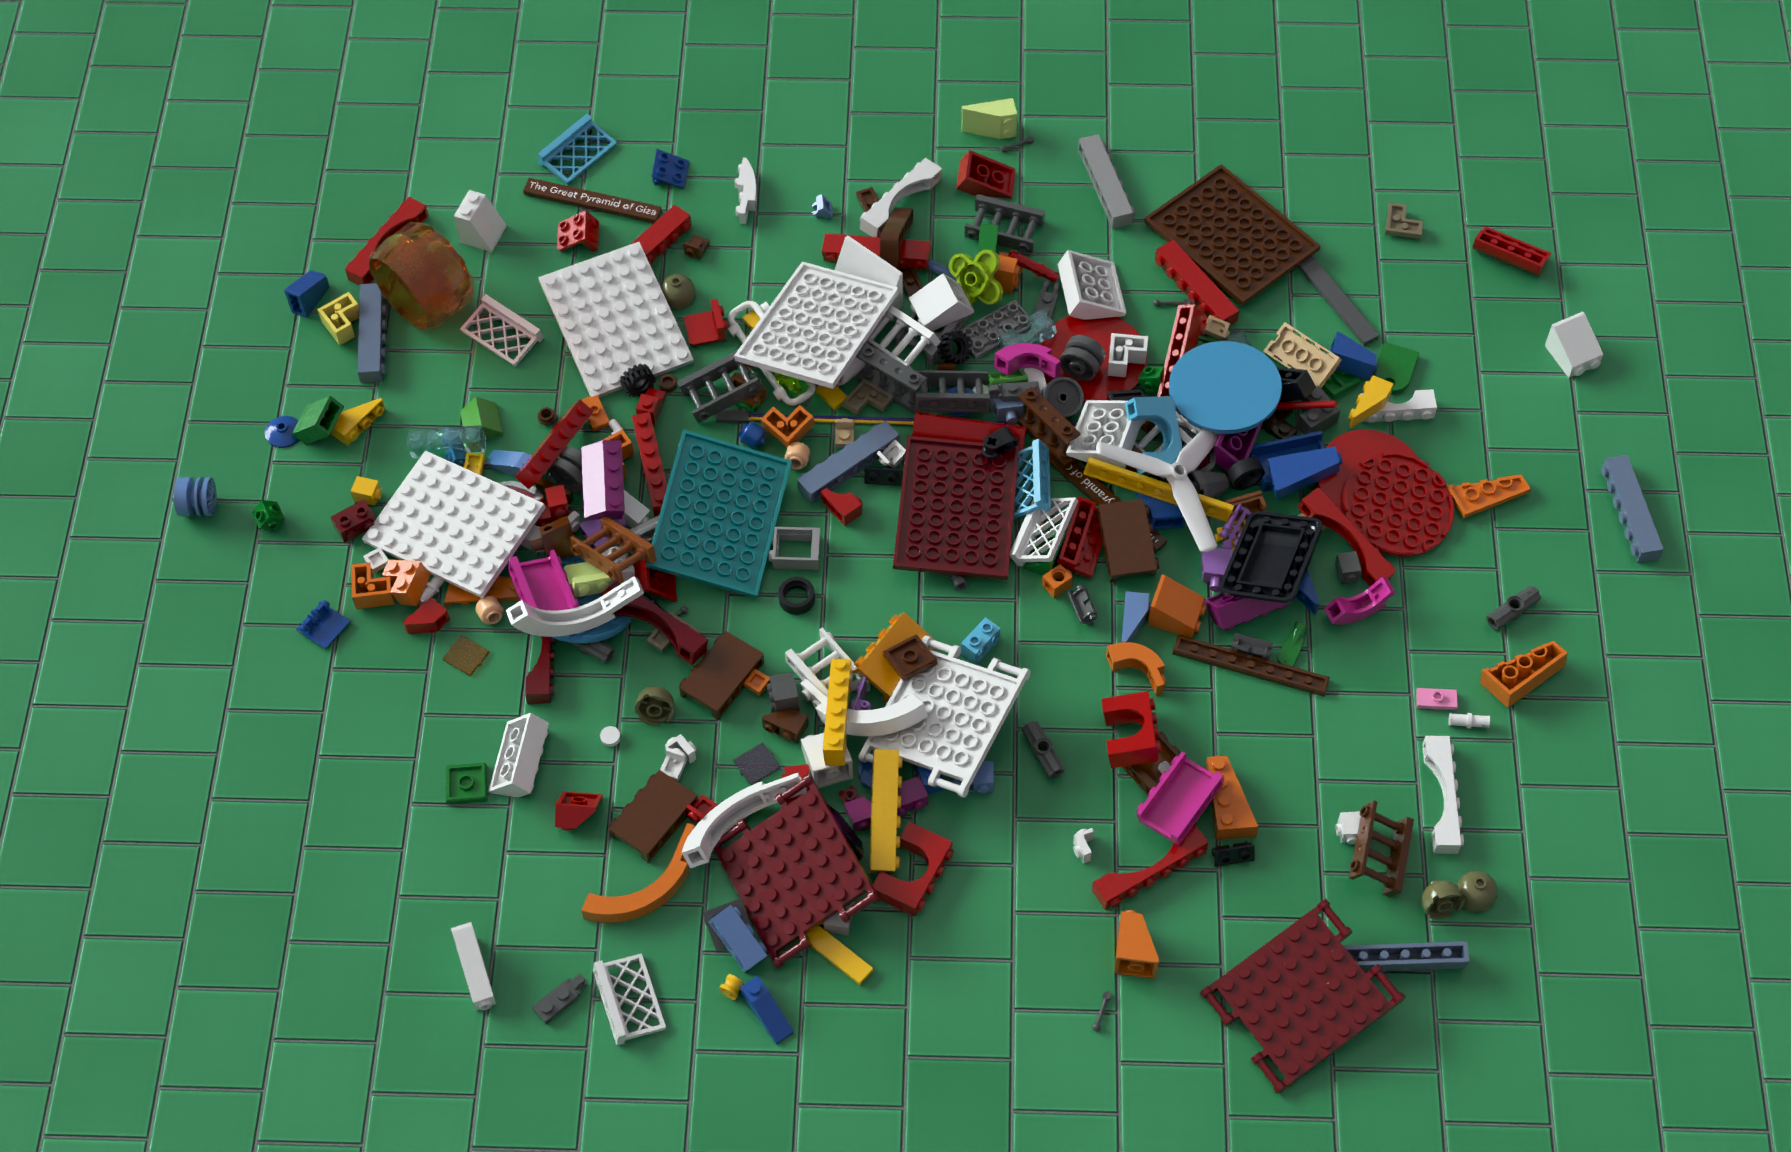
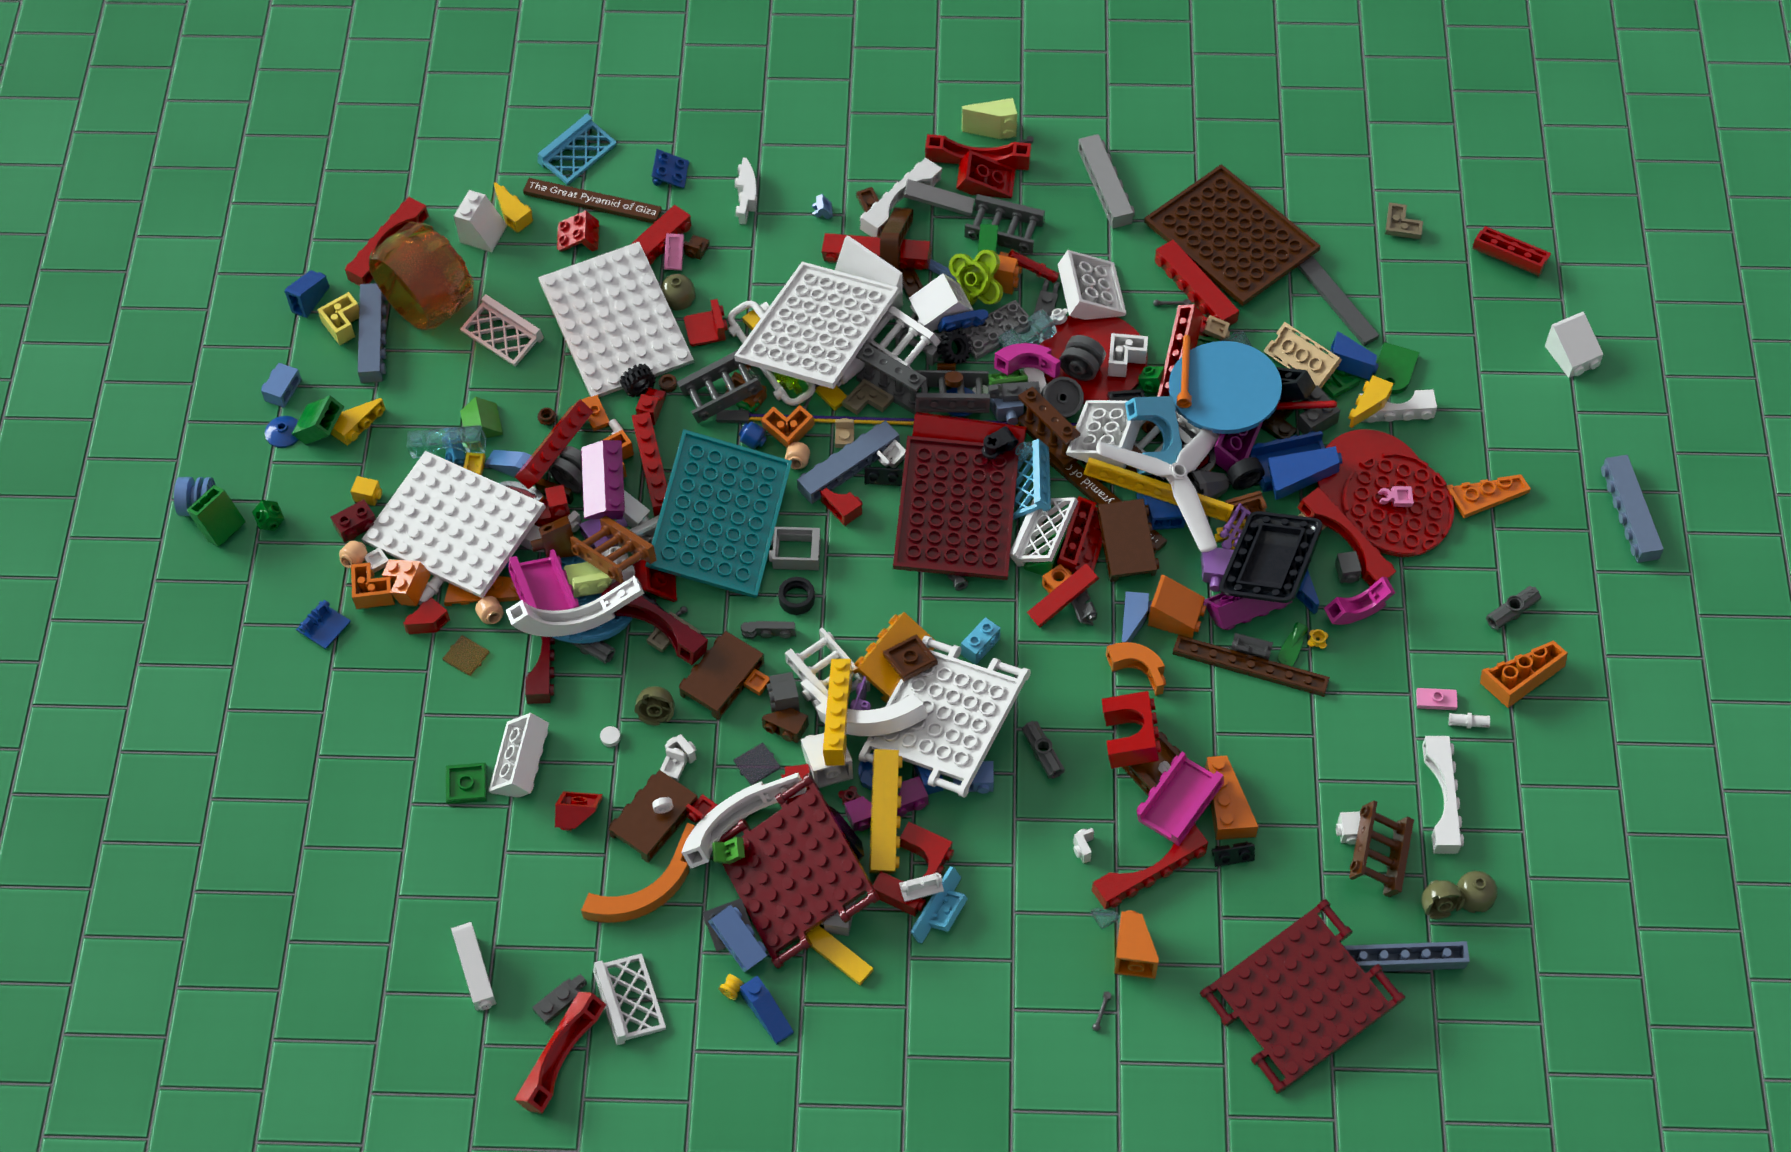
(216, 515): none -> green brick
(281, 385): none -> medium blue brick
(352, 553): none -> light nougat head
(514, 212): none -> yellow slope
(540, 1083): none -> red arch
(662, 805): none -> white tile
(674, 252): none -> bright pink plate
(728, 851): none -> bright green bracket
(768, 629): none -> dark grey hinge
(921, 887): none -> white hinge
(939, 197): none -> light grey tile
(942, 907): none -> medium azure bracket
(944, 150): none -> red arch
(953, 379): none -> reddish brown tile
(963, 320): none -> blue hinge
(1024, 451): none -> clear light blue plate
(1059, 316): none -> white plate
(1063, 595): none -> red tile
(1104, 917): none -> clear light blue tile
(1184, 398): none -> orange piece
(1320, 634): none -> yellow plate
(1399, 495): none -> bright pink plate

